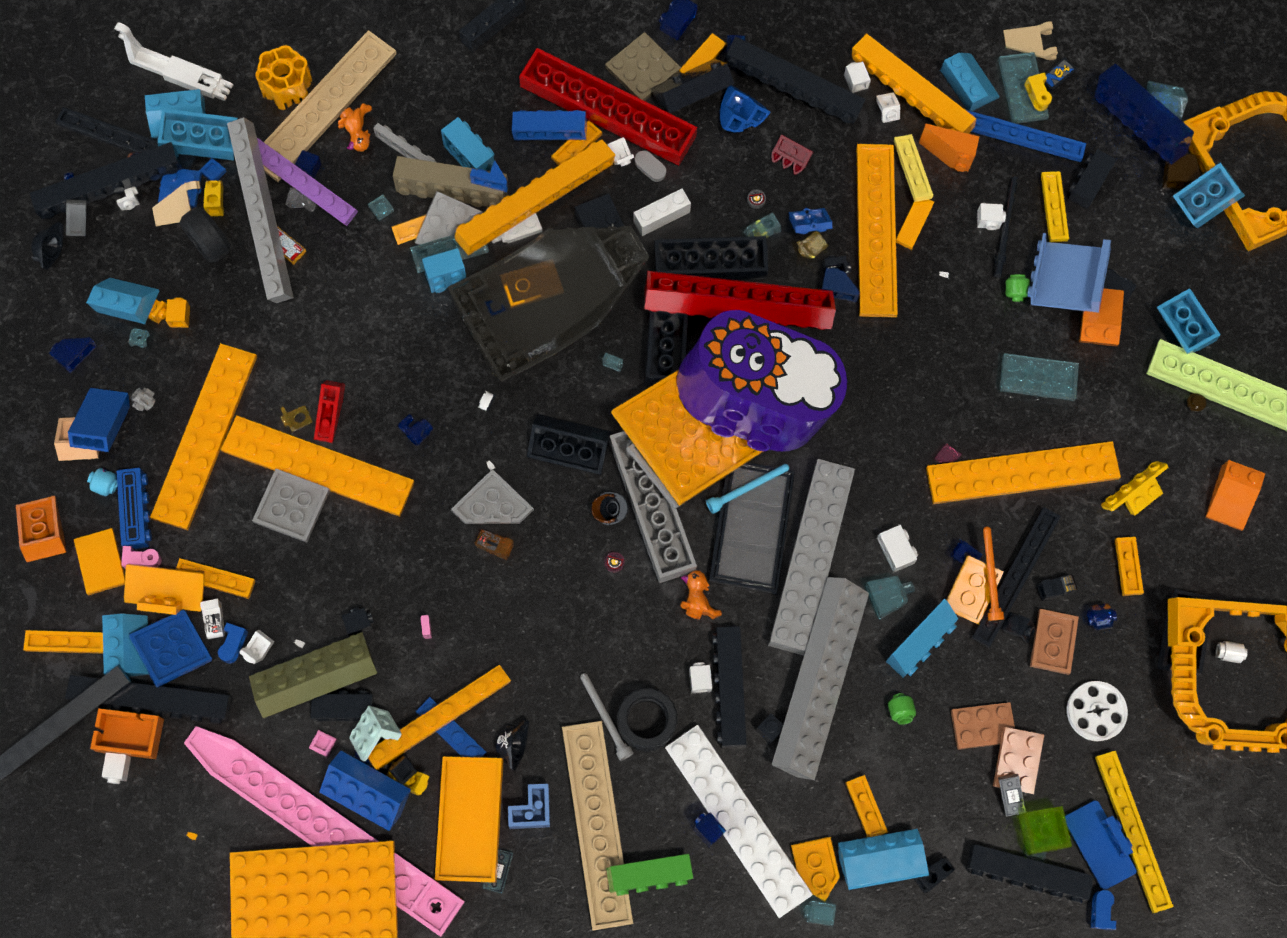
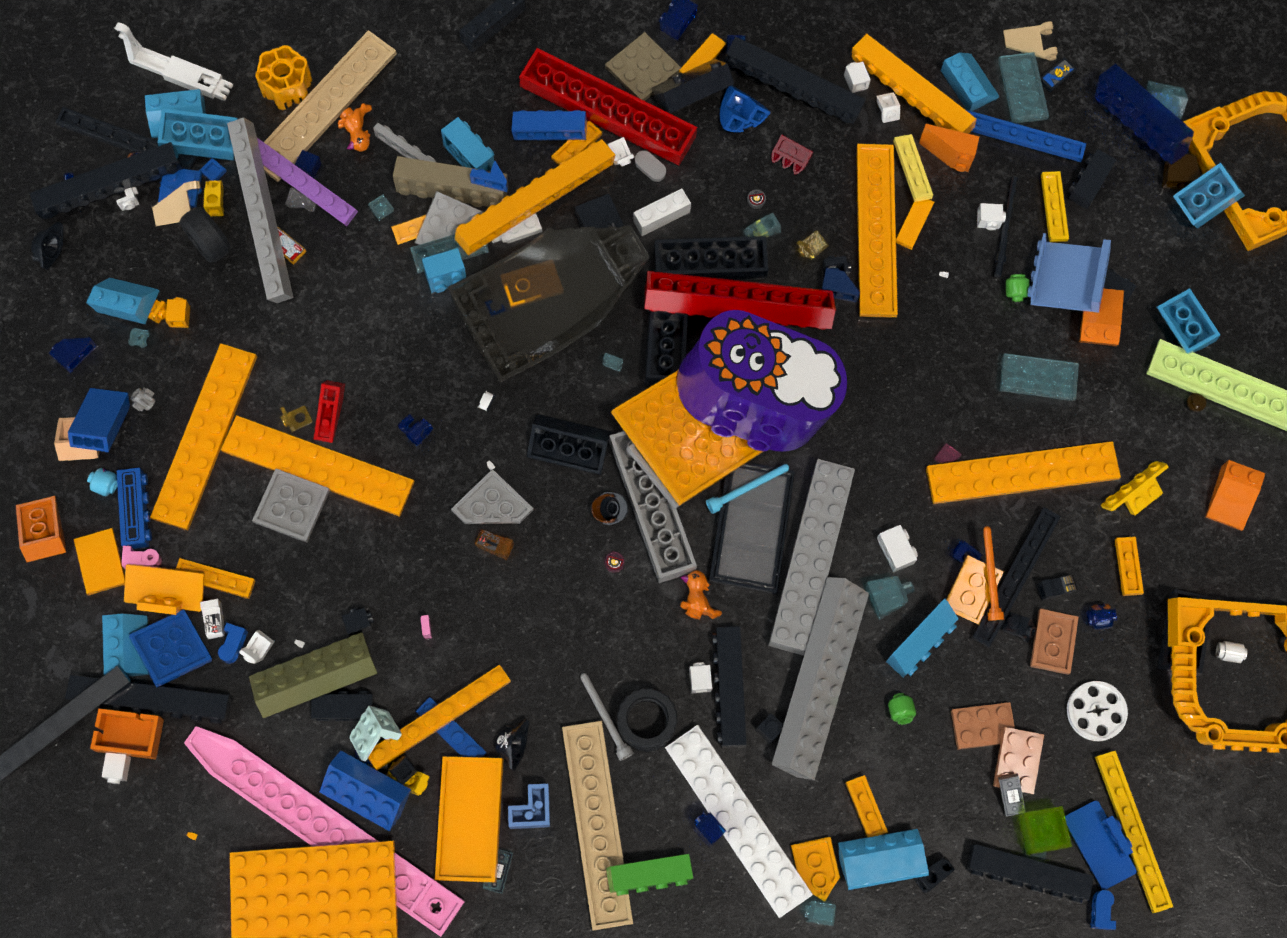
(63, 642): light orange plate -> none
(75, 217): dark grey tile -> none
(323, 743): bright pink tile -> none
(814, 220): blue plate -> none
(1037, 91): yellow leg -> none

